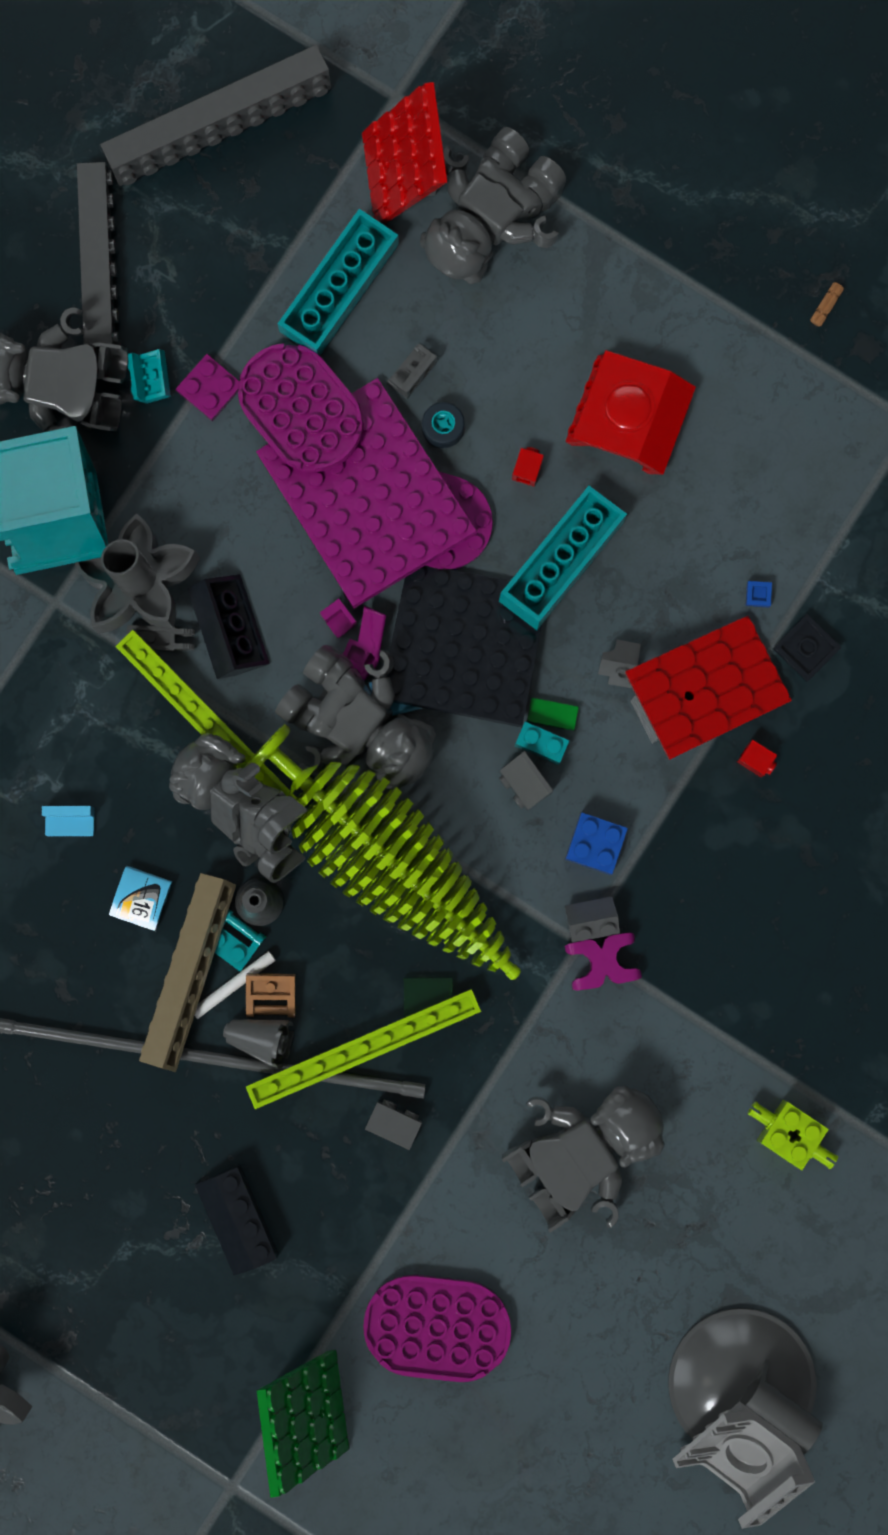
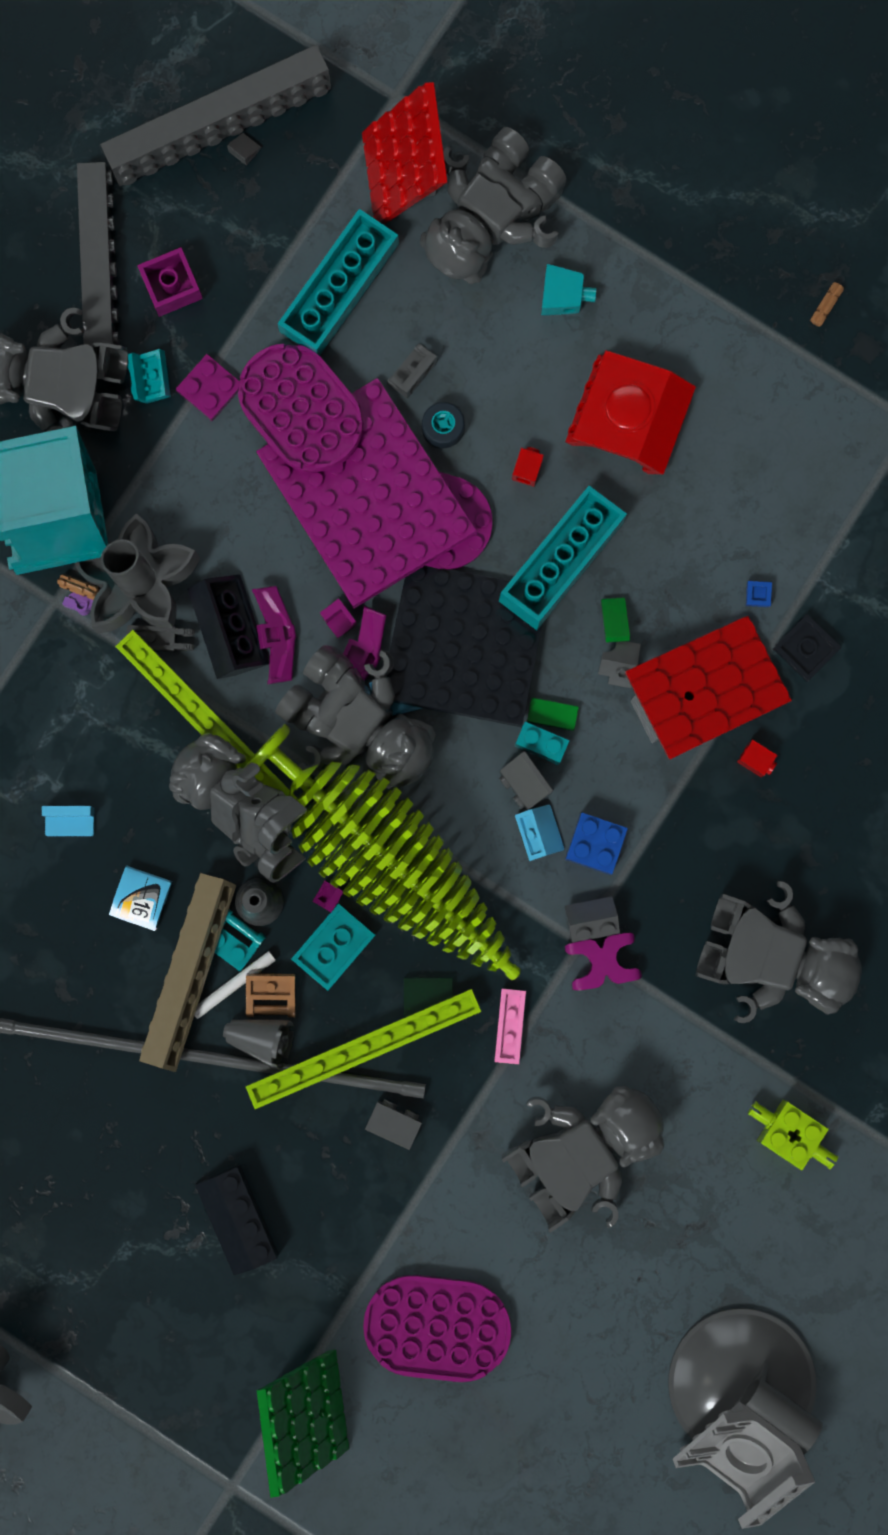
(78, 586): none -> medium nougat axle
(78, 603): none -> medium lavender piece
(170, 282): none -> magenta brick
(243, 148): none -> dark grey slope
(276, 634): none -> magenta plate
(328, 896): none -> magenta plate
(333, 947): none -> teal plate
(510, 1026): none -> bright pink plate
(539, 832): none -> medium azure panel
(564, 291): none -> teal torso
(615, 620): none -> green tile
(776, 957): none -> dark grey piece

